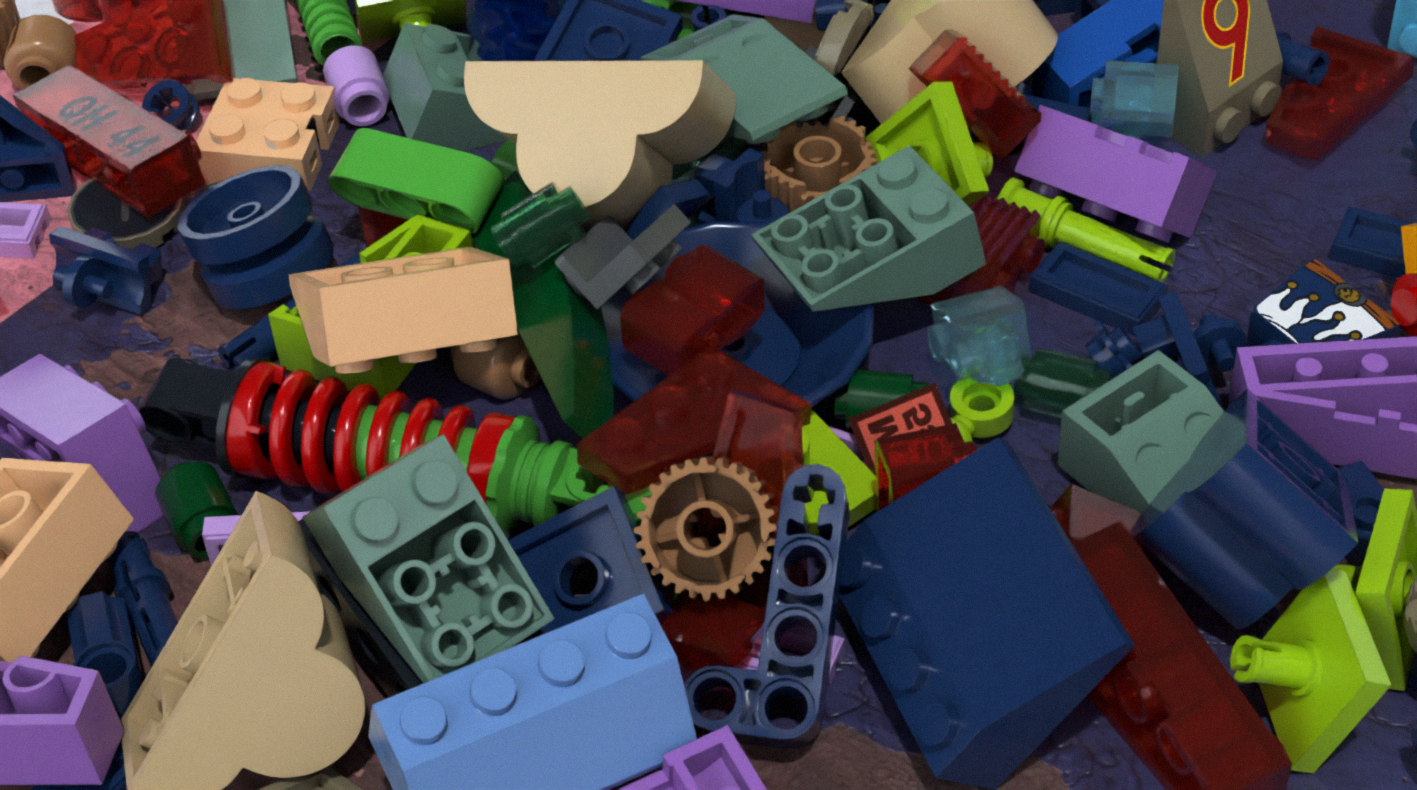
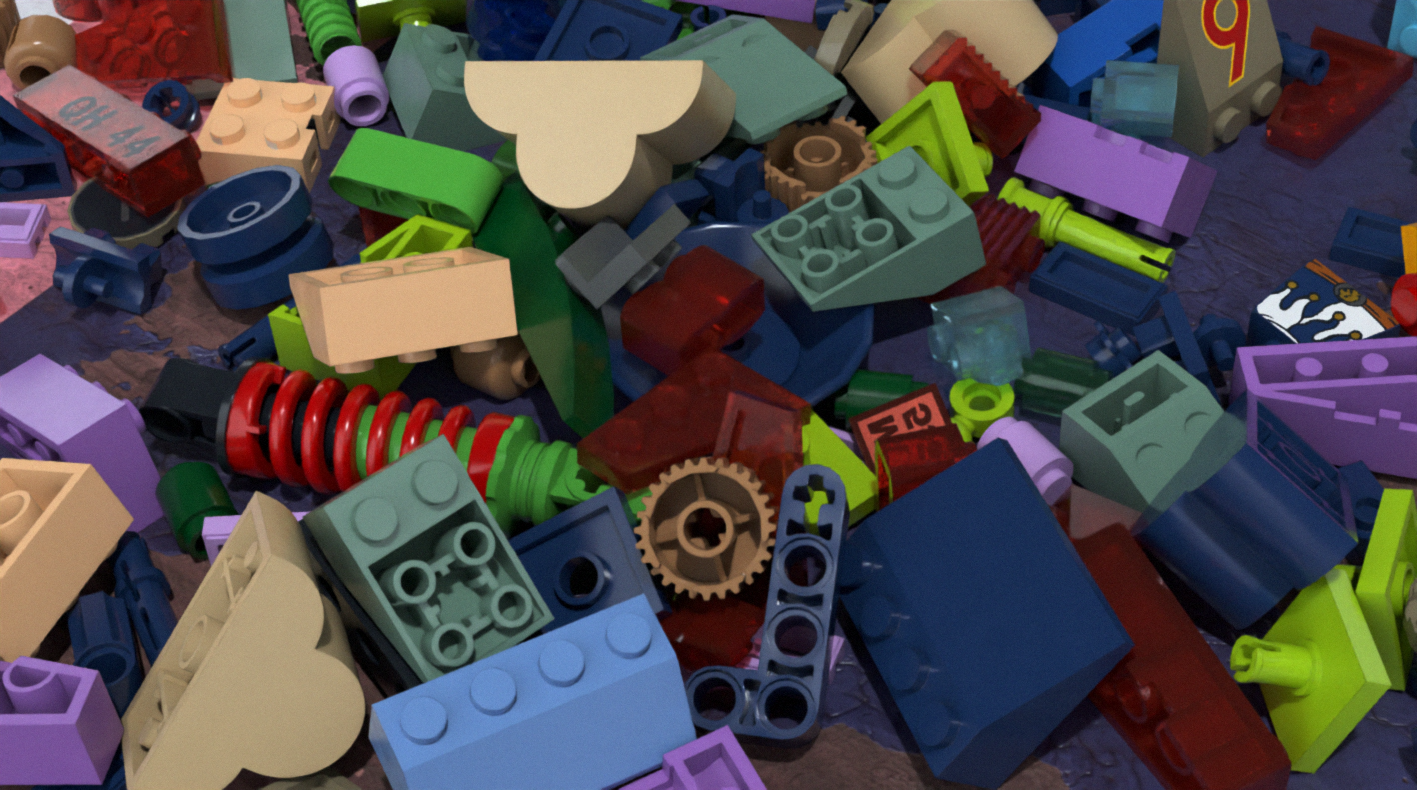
(541, 226): clear green brick -> none
(1042, 460): none -> lavender brick

